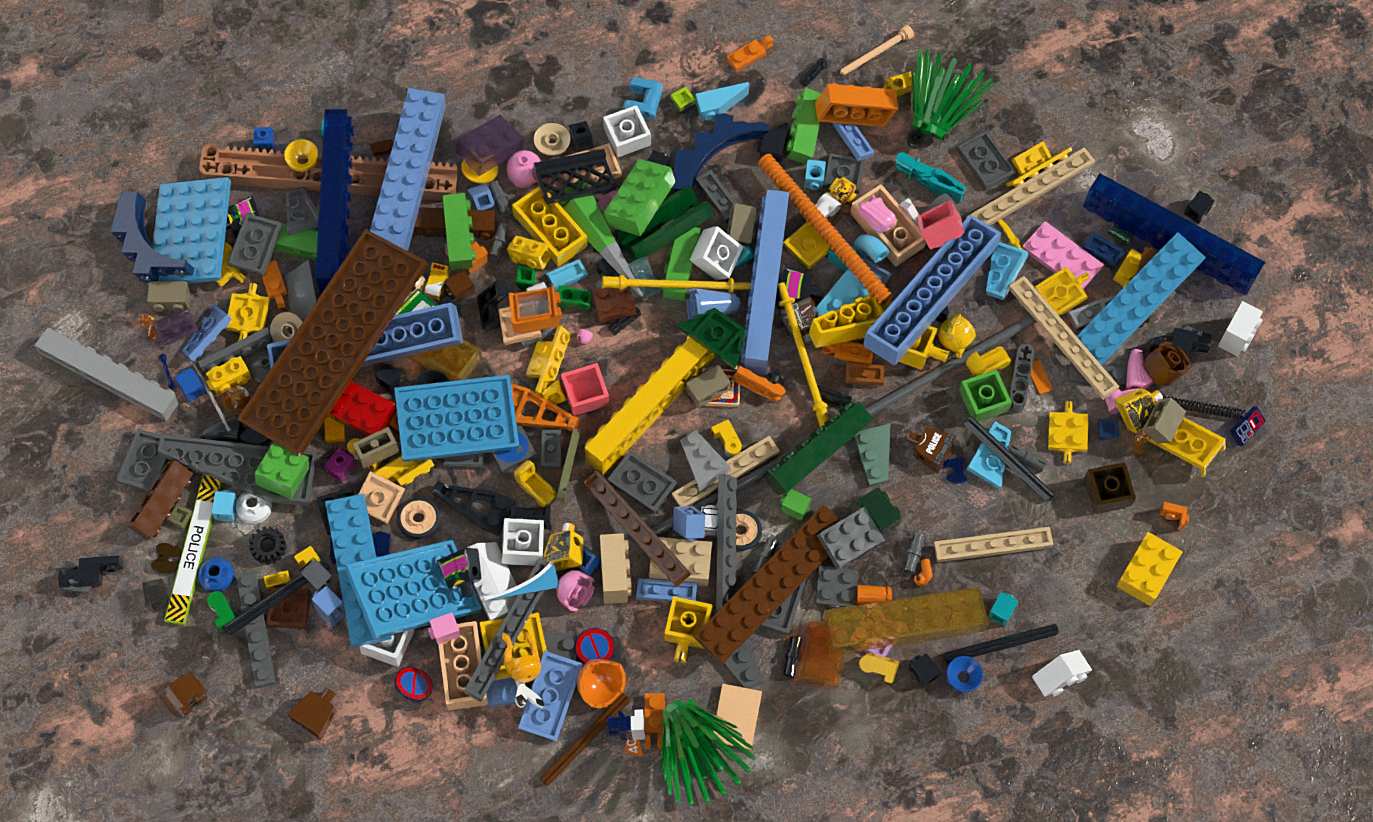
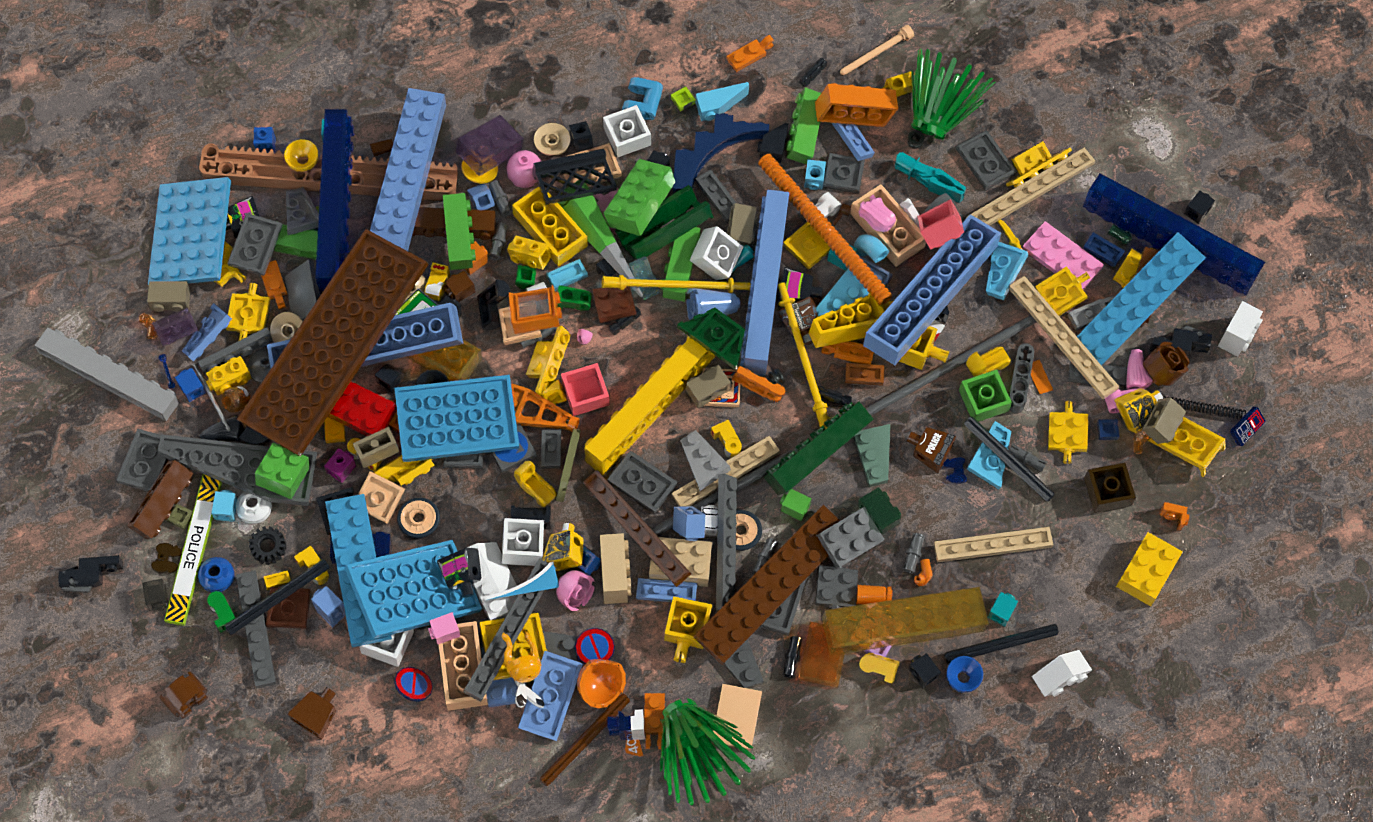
(130, 229): dark blue arch -> none
(315, 573): black brick -> none
(498, 510): black plate -> none
(842, 190): head -> none
(956, 334): yellow helmet -> none

